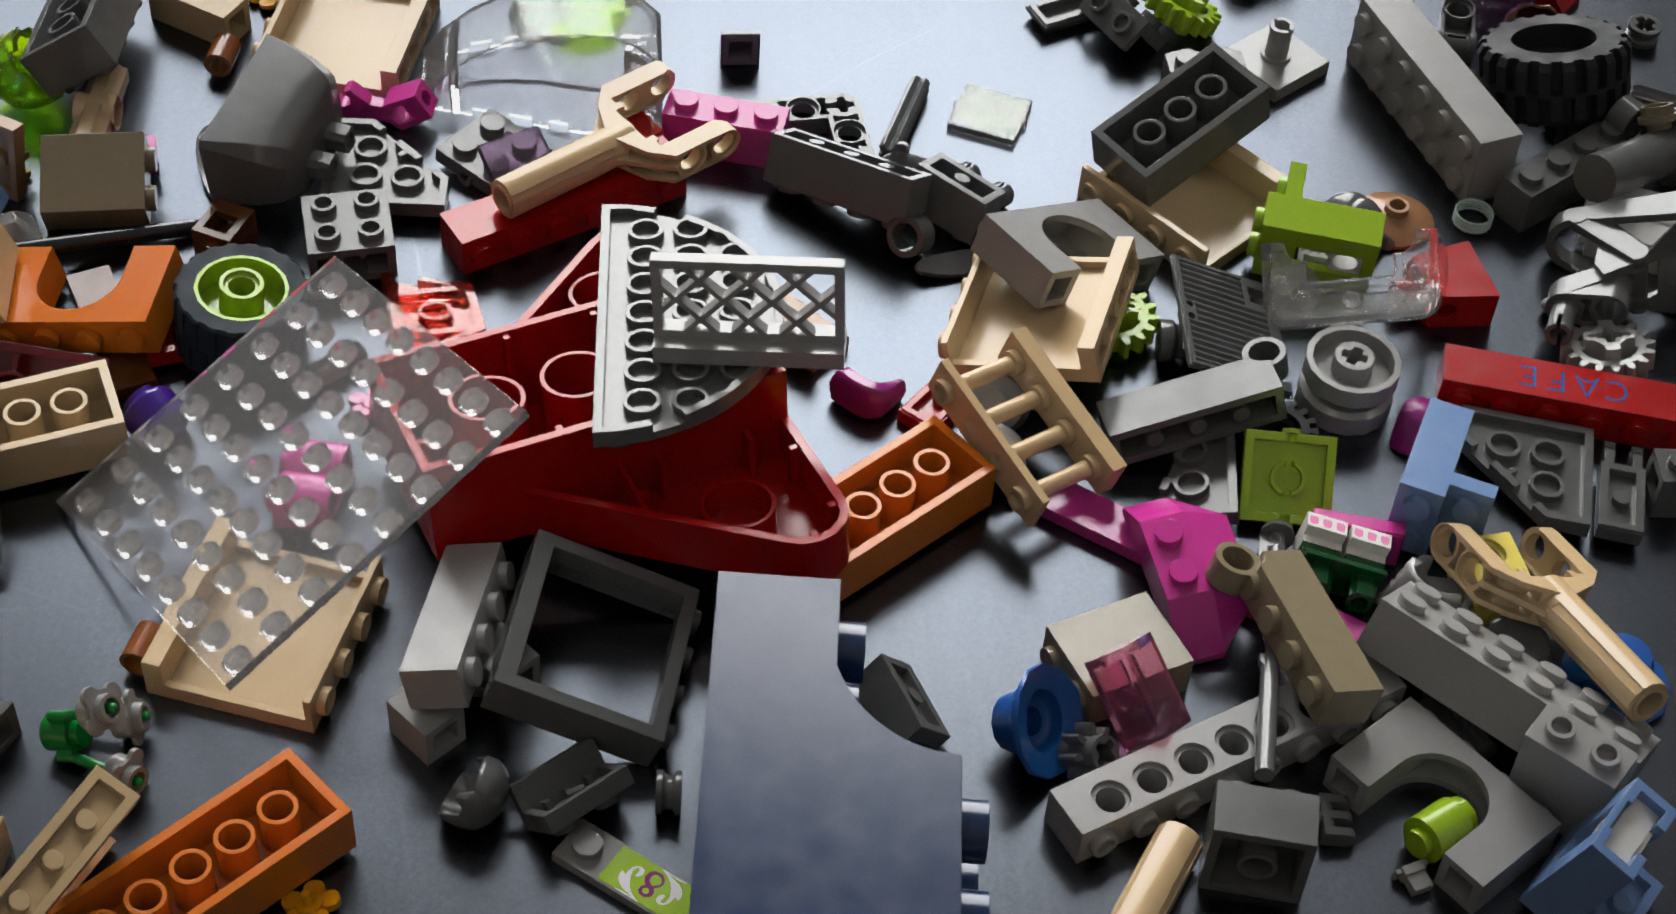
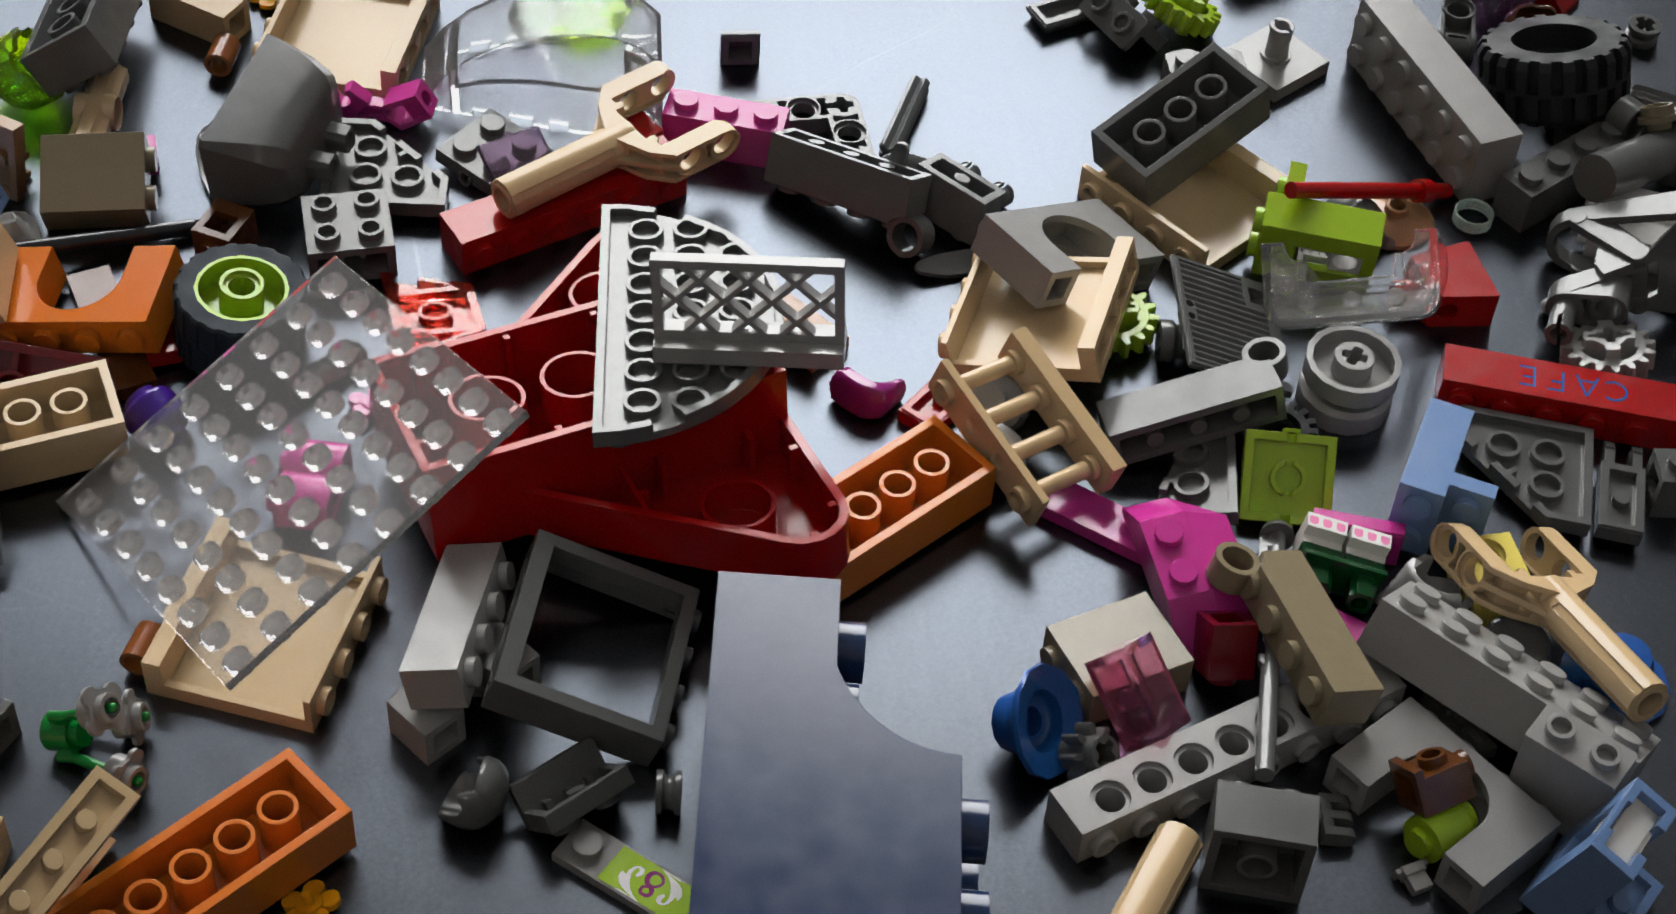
(900, 703): dark grey panel -> none
(989, 114): clear smoke piece -> none
(1225, 646): none -> dark red brick
(1408, 424): magenta hair -> none
(1417, 190): none -> red bar
(1433, 780): none -> reddish brown brick

